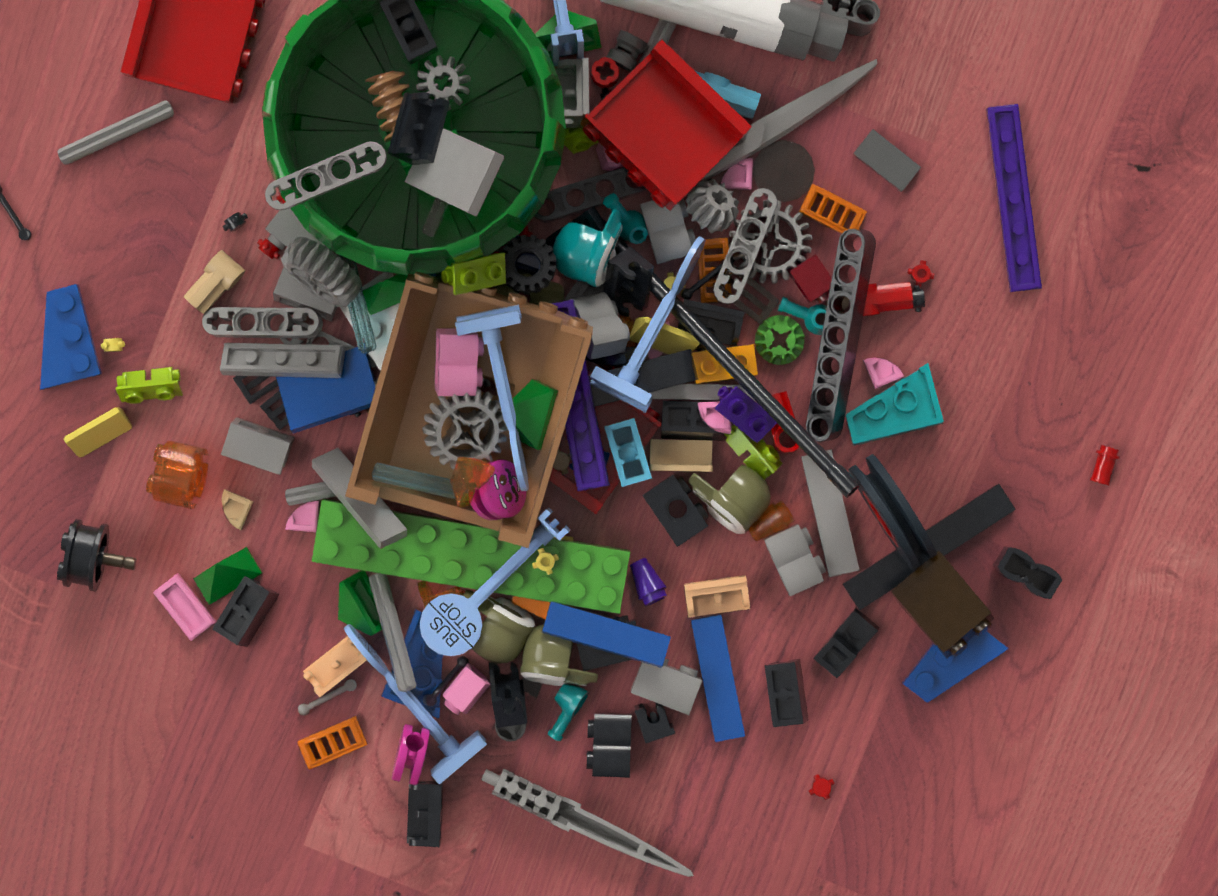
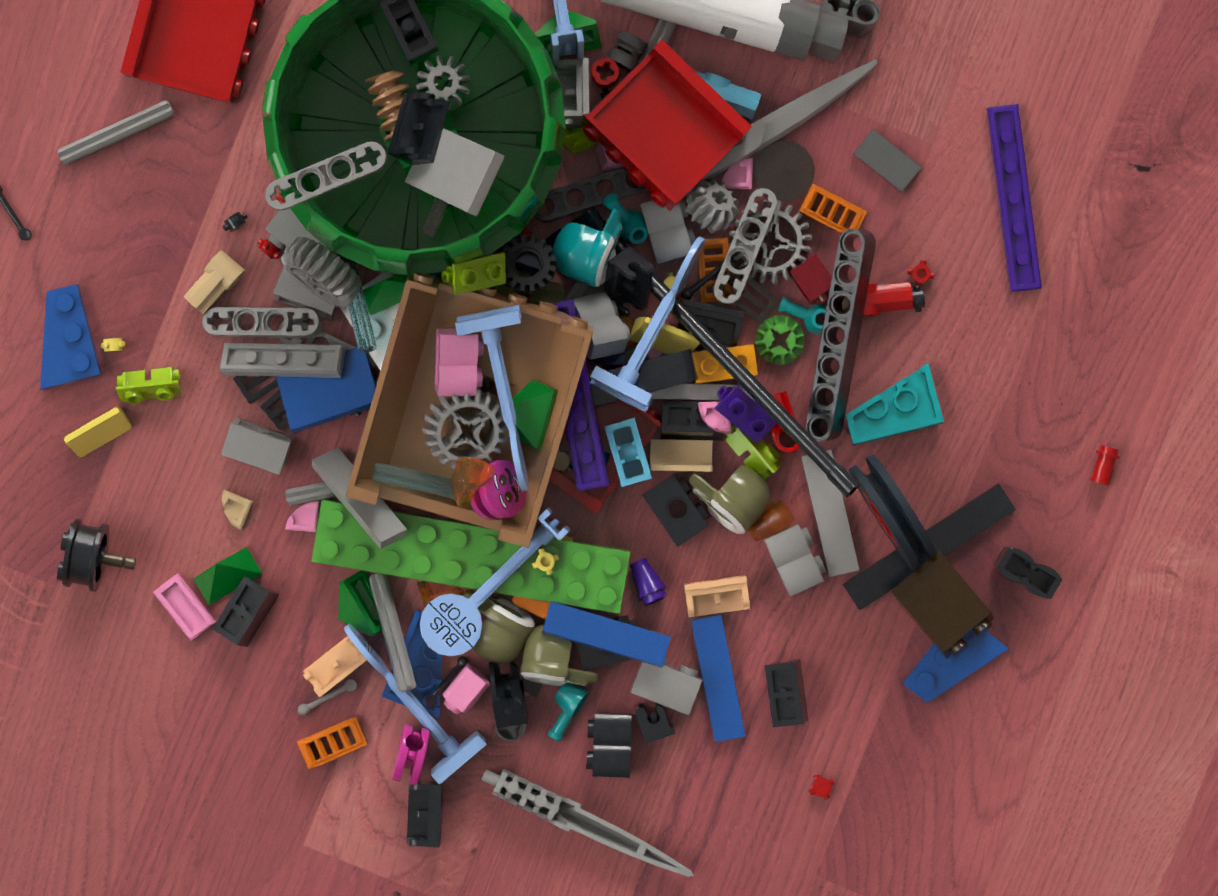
(178, 474): clear orange brick -> none
(846, 643): black slope -> none
(882, 371): bright pink tile -> none

